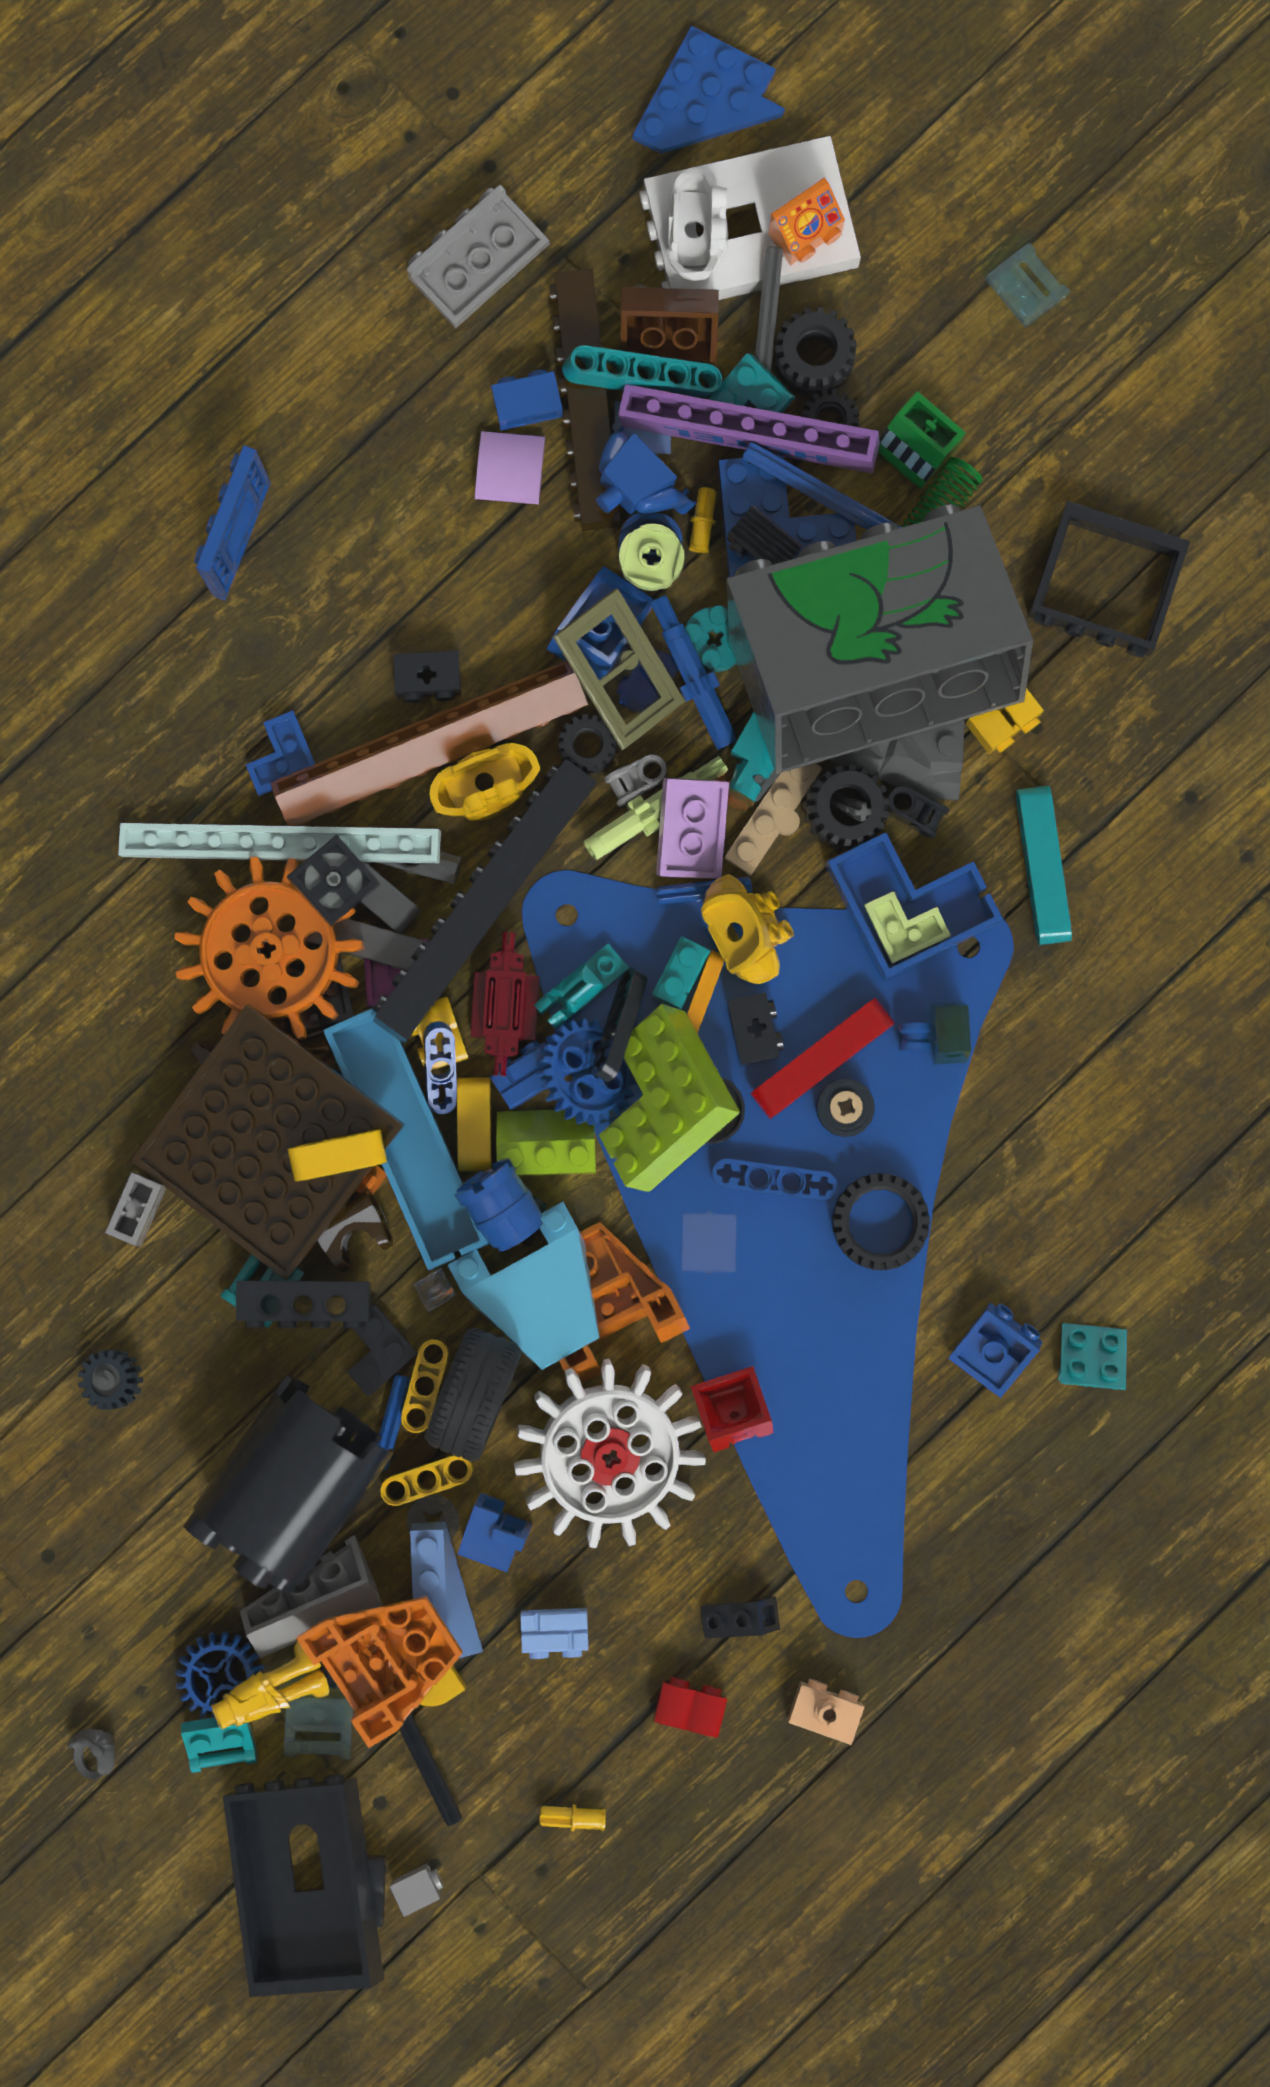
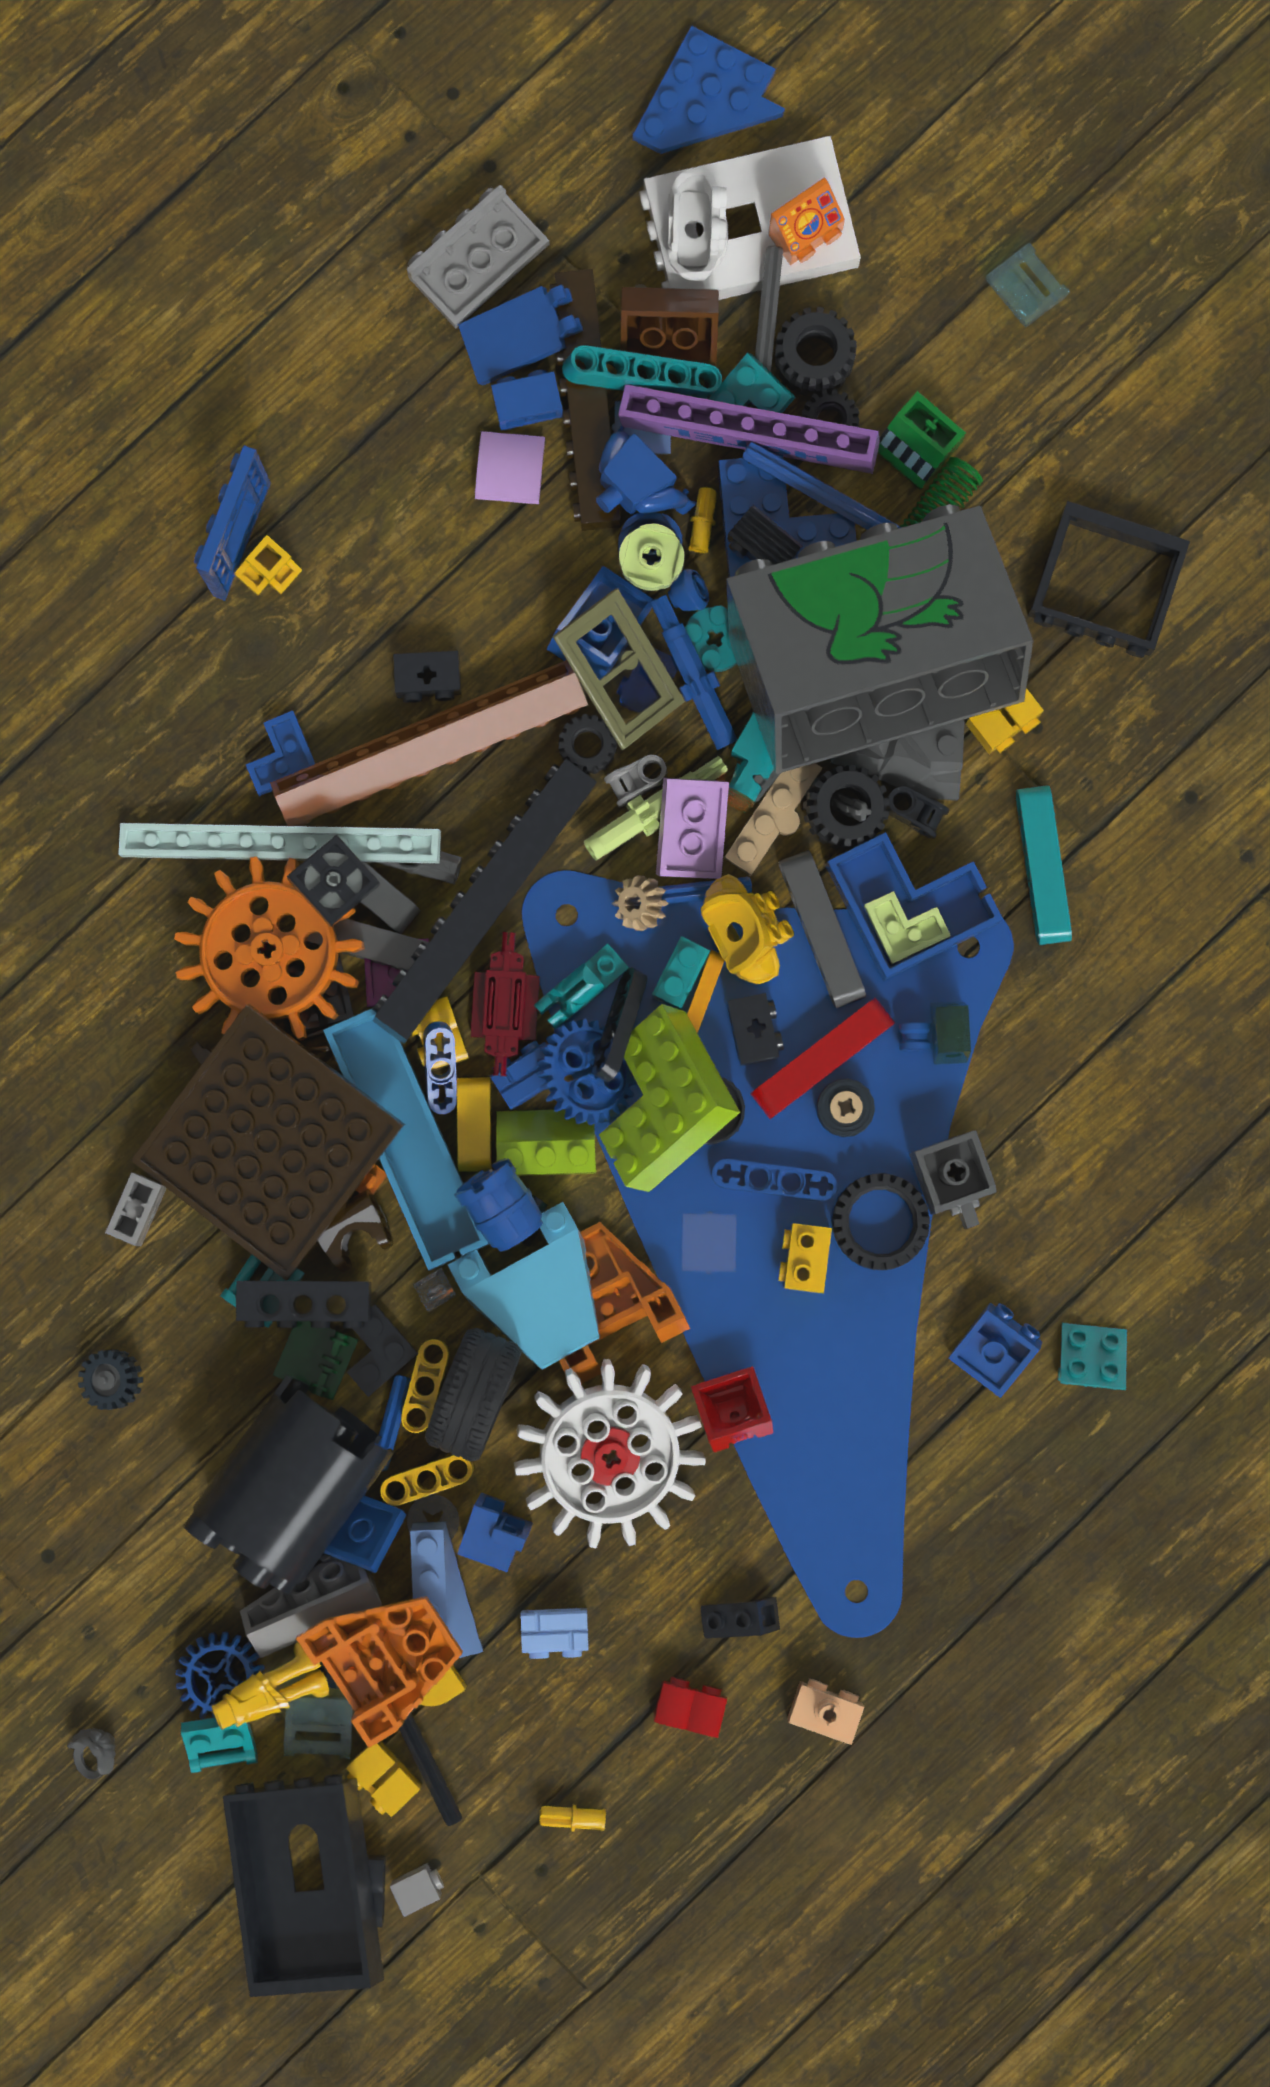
(266, 566): none -> yellow brick
(316, 1358): none -> dark green hinge
(337, 1155): yellow beam -> none
(367, 1534): none -> blue plate
(384, 1778): none -> yellow piece
(512, 769): yellow piece -> none
(518, 333): none -> blue tile
(636, 891): none -> tan gear
(689, 591): none -> blue cone
(806, 1258): none -> yellow brick
(822, 929): none -> dark grey beam
(971, 1182): none -> dark grey hinge

